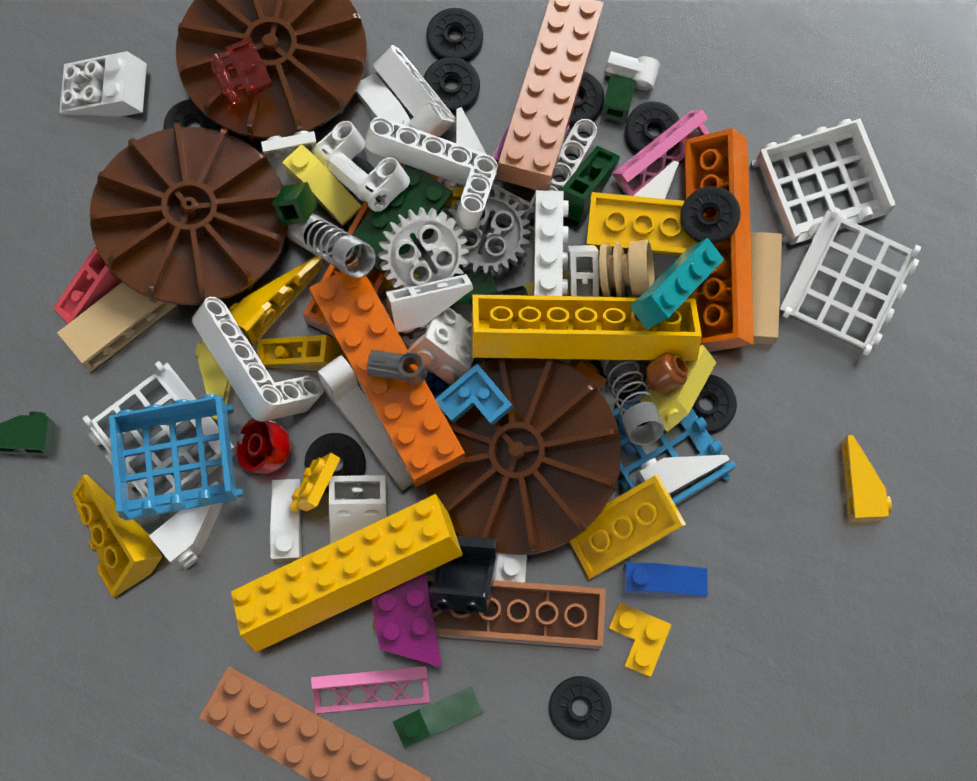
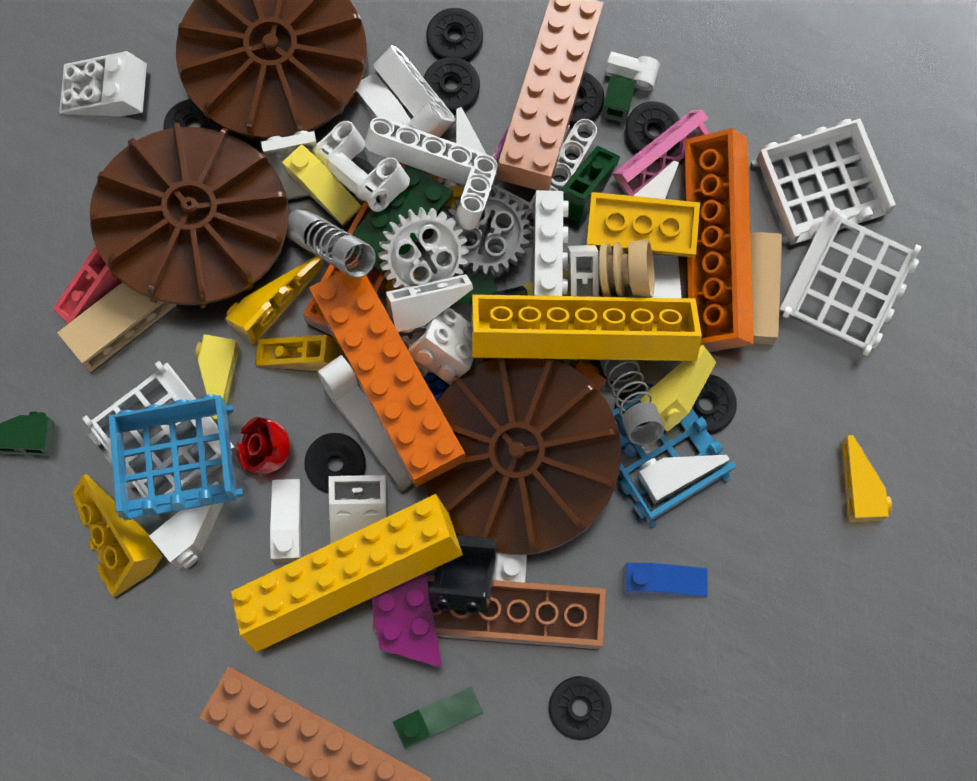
(246, 372): white beam -> none
(249, 67): clear red plate -> none
(295, 203): dark green brick -> none
(314, 483): yellow plate -> none
(367, 679): bright pink fence -> none
(393, 366): dark grey piece -> none
(472, 390): dark azure plate -> none
(627, 527): yellow plate -> none
(648, 636): yellow plate -> none
(666, 373): dark orange head -> none
(676, 283): teal brick -> none
(710, 198): black wheel -> none

